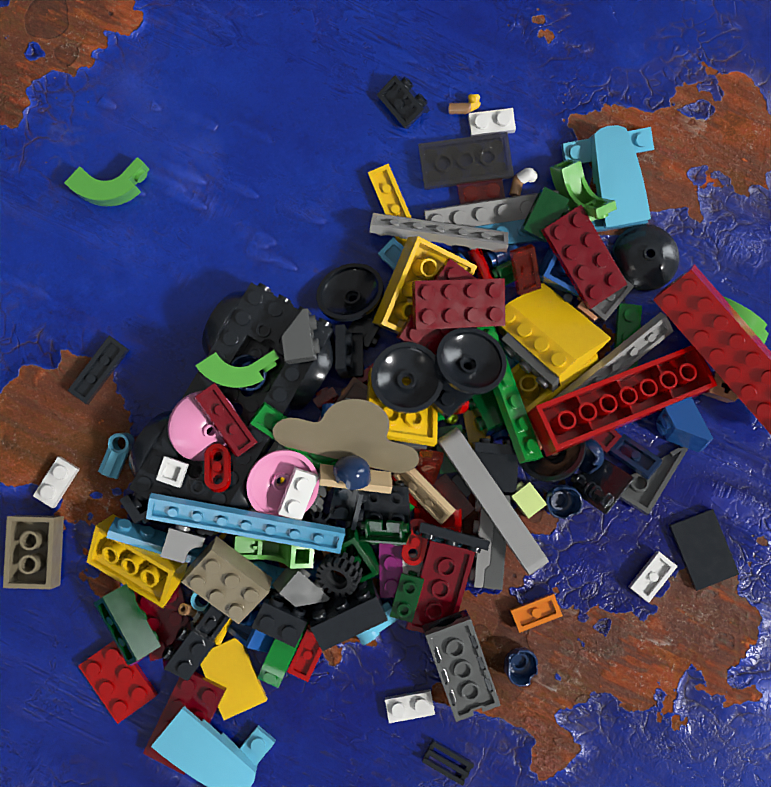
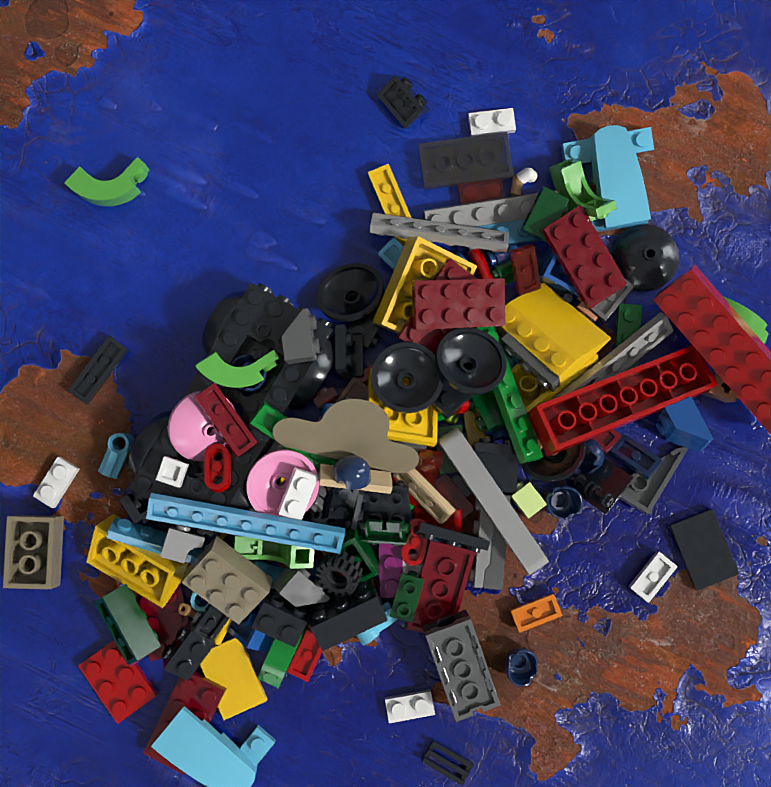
(465, 108): arm -> none

